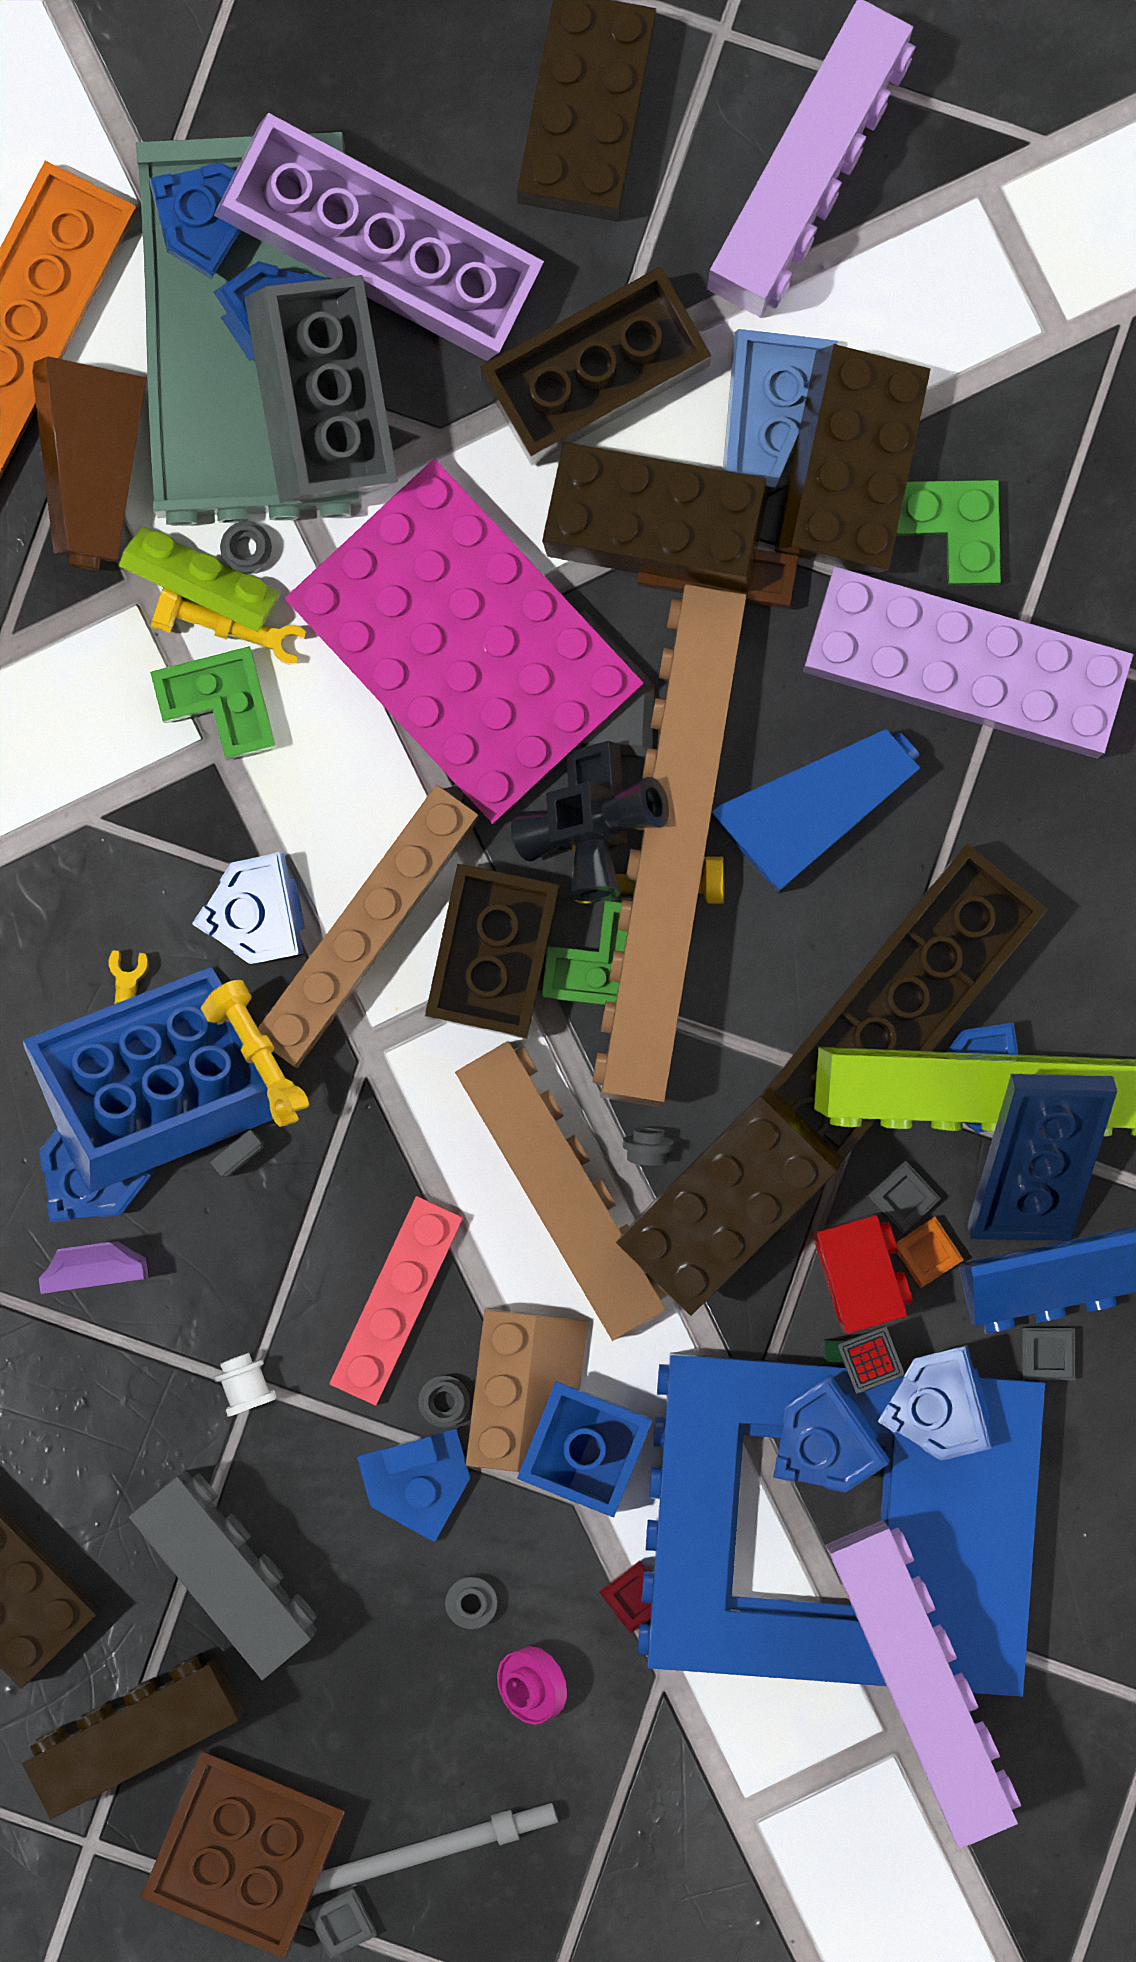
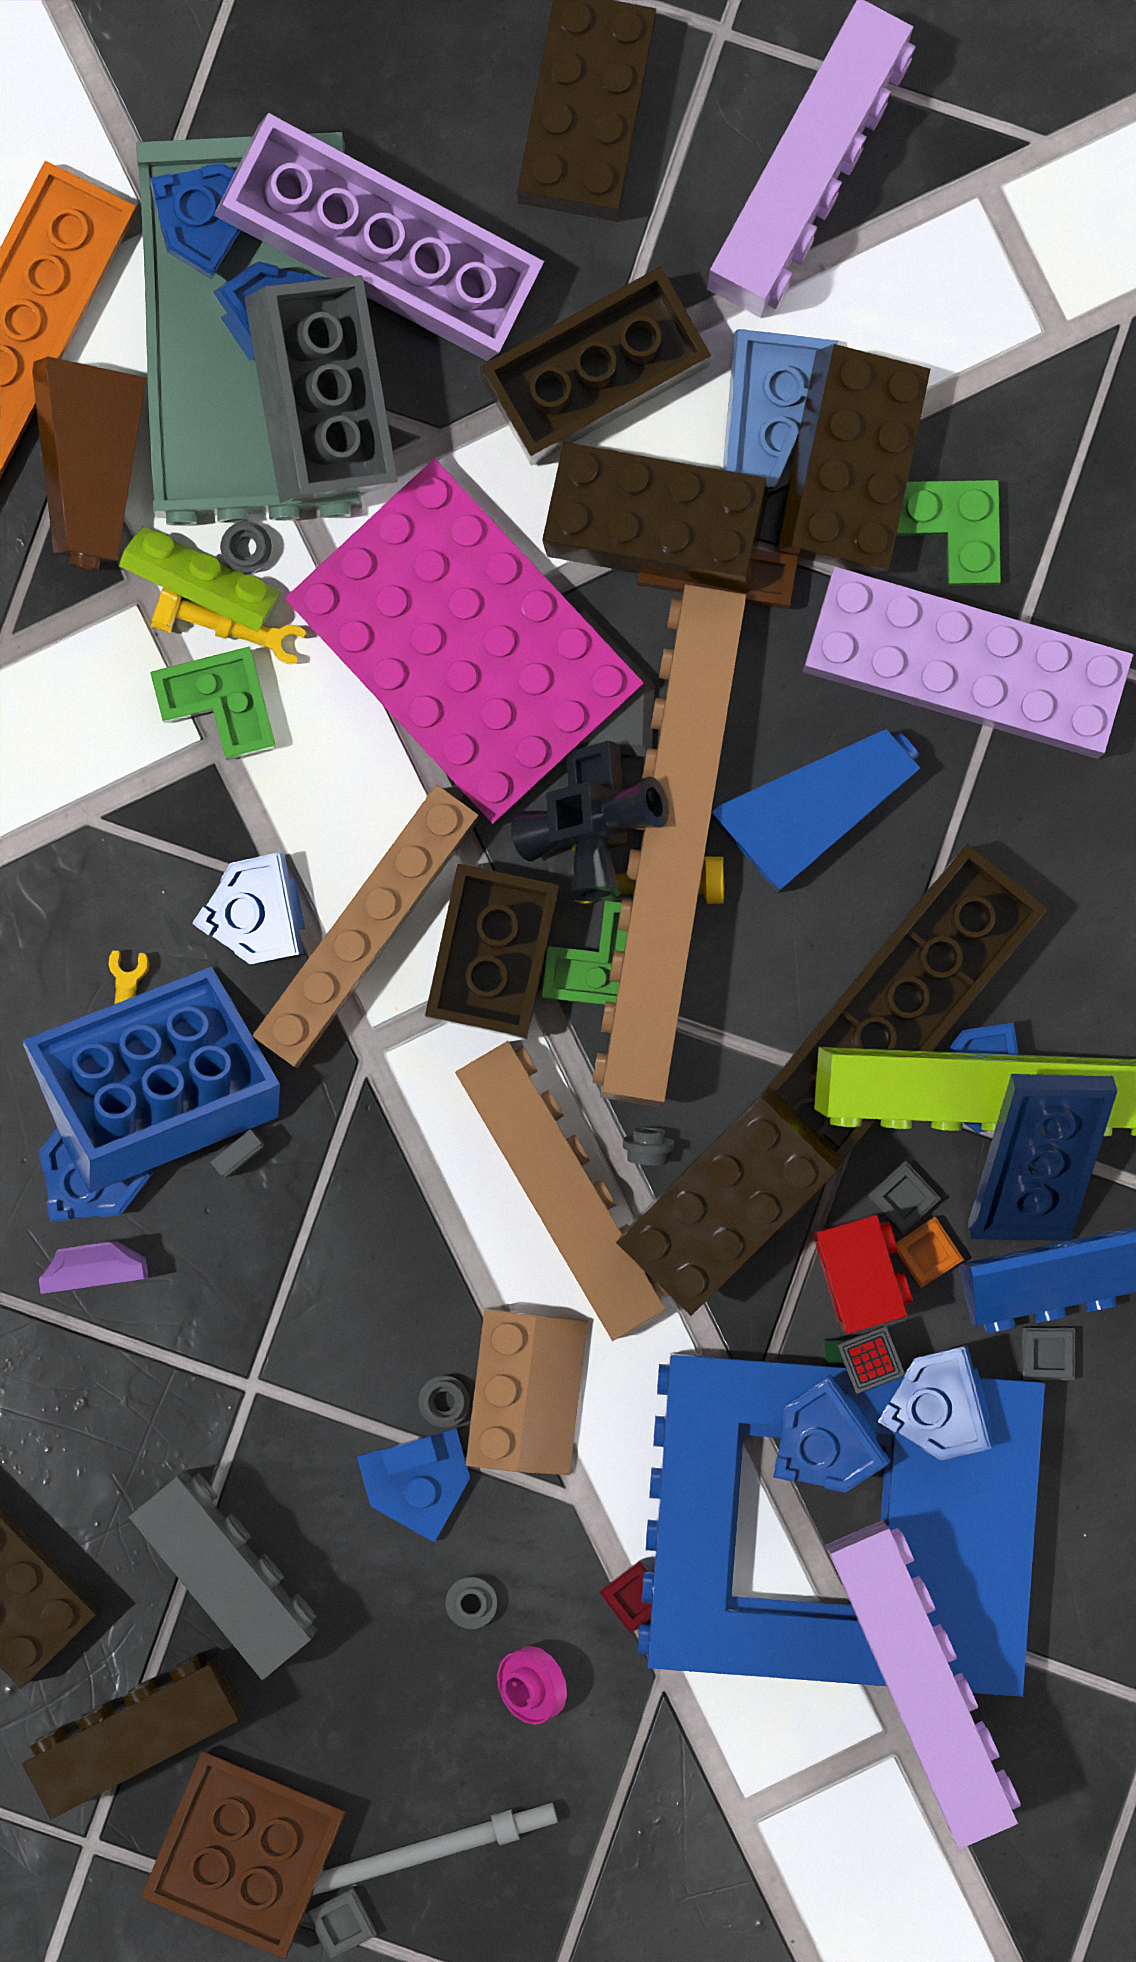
(229, 1005): yellow piece -> none
(244, 1384): white brick -> none
(396, 1300): coral plate -> none
(585, 1448): blue slope -> none

